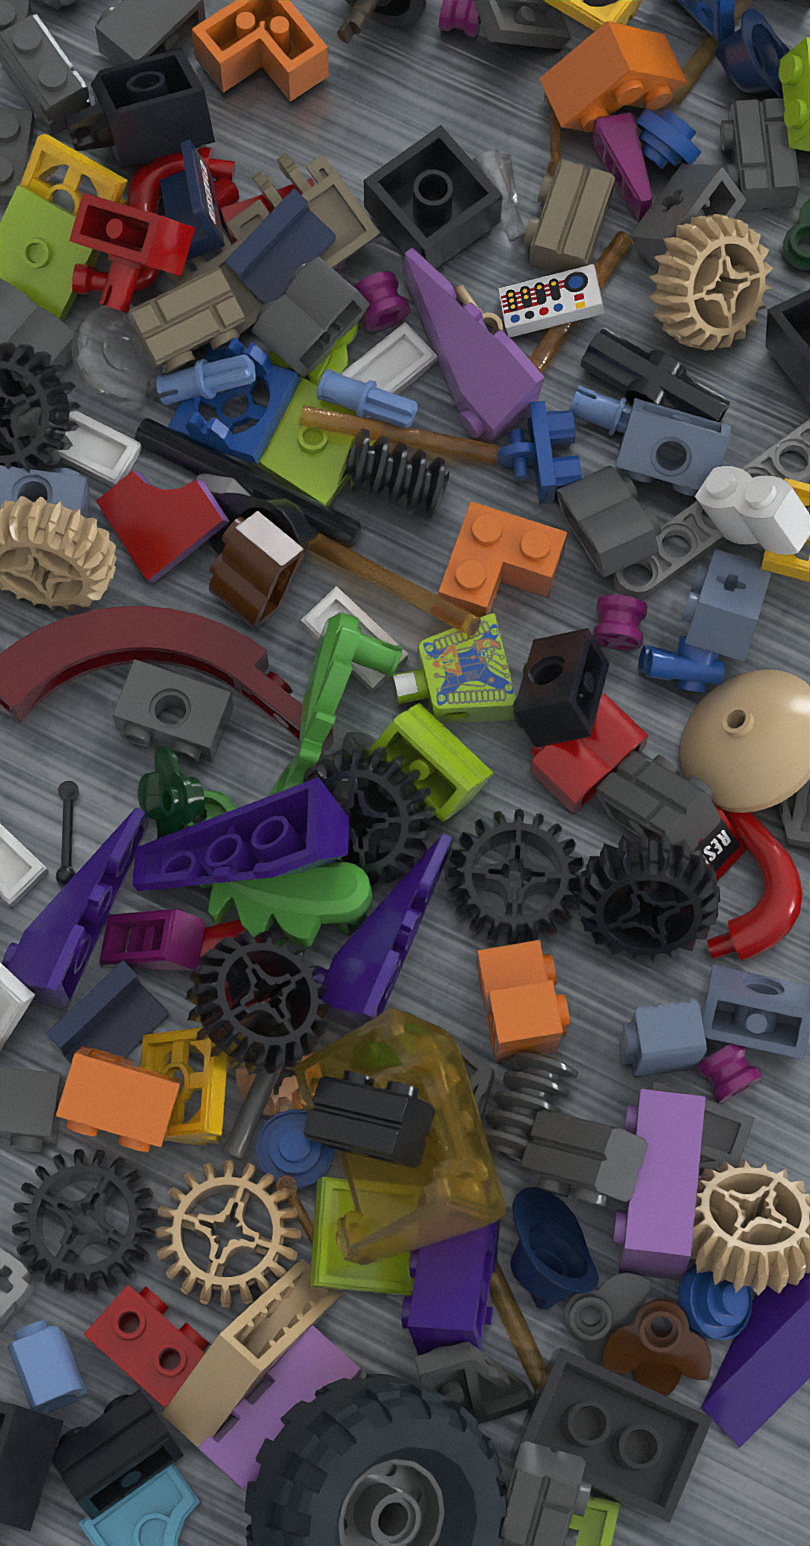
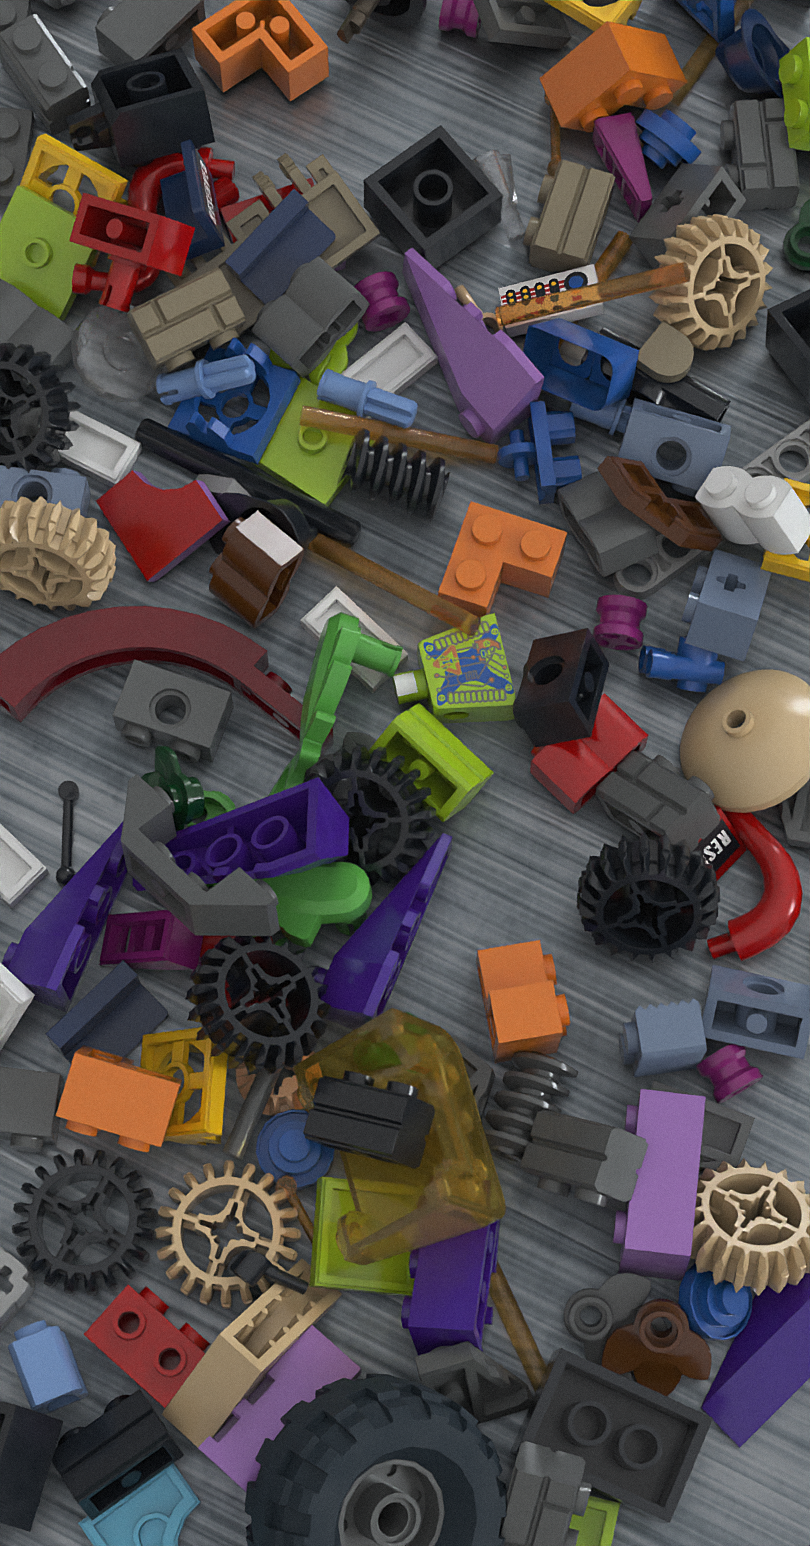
(228, 909): none -> dark grey slope
(252, 1266): none -> black hand
(518, 836): black gear -> none
(551, 1249): dark blue piece -> none
(568, 380): none -> blue piece
(593, 294): none -> clear orange bar
(666, 354): none -> dark tan tile
(676, 519): none -> reddish brown tile

